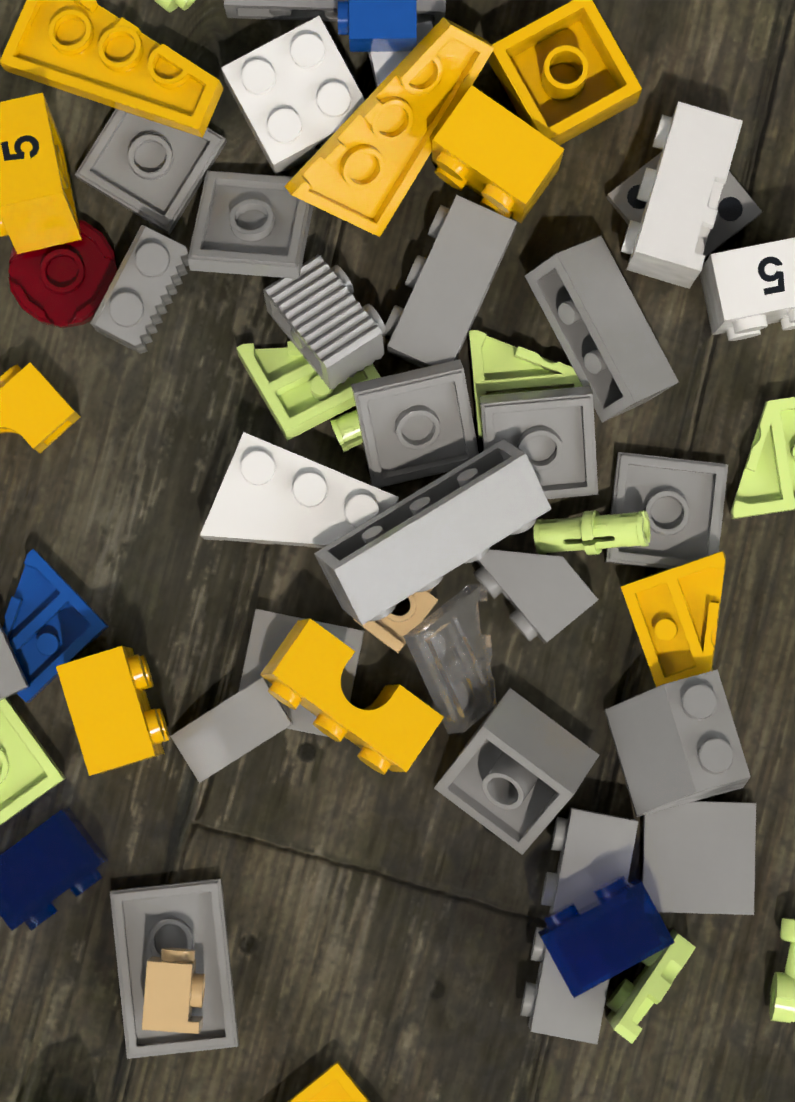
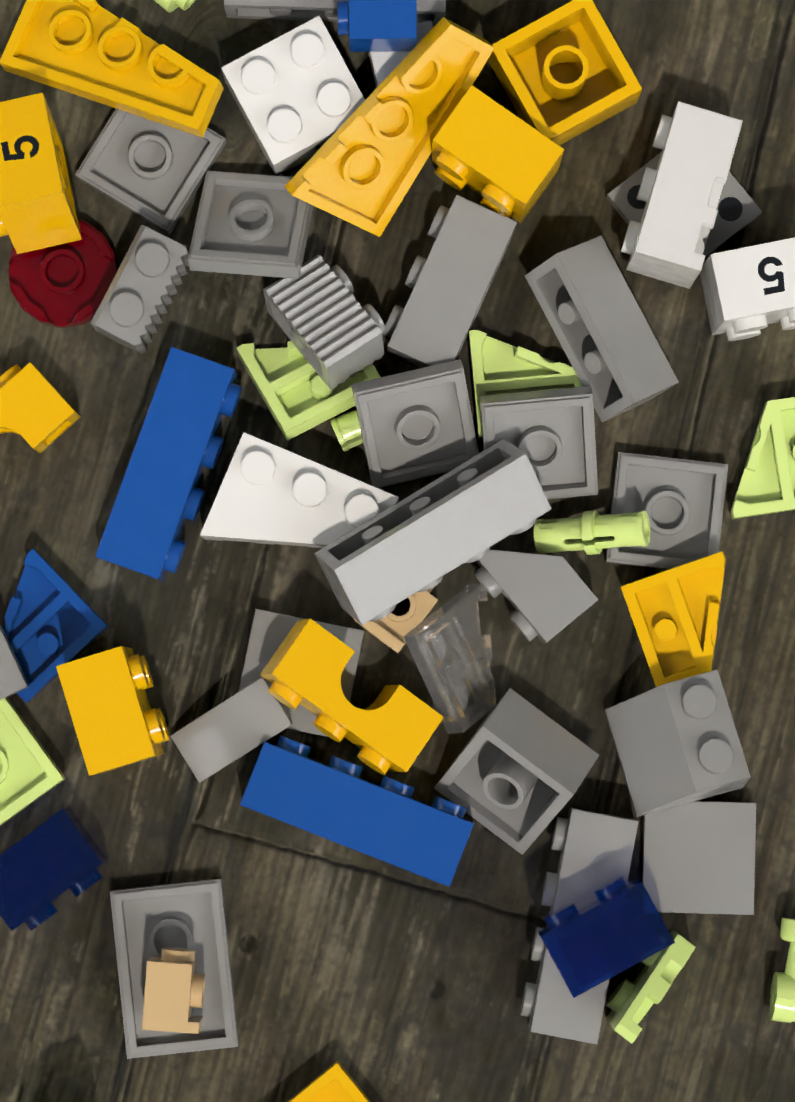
(168, 465): none -> blue brick
(357, 812): none -> blue brick

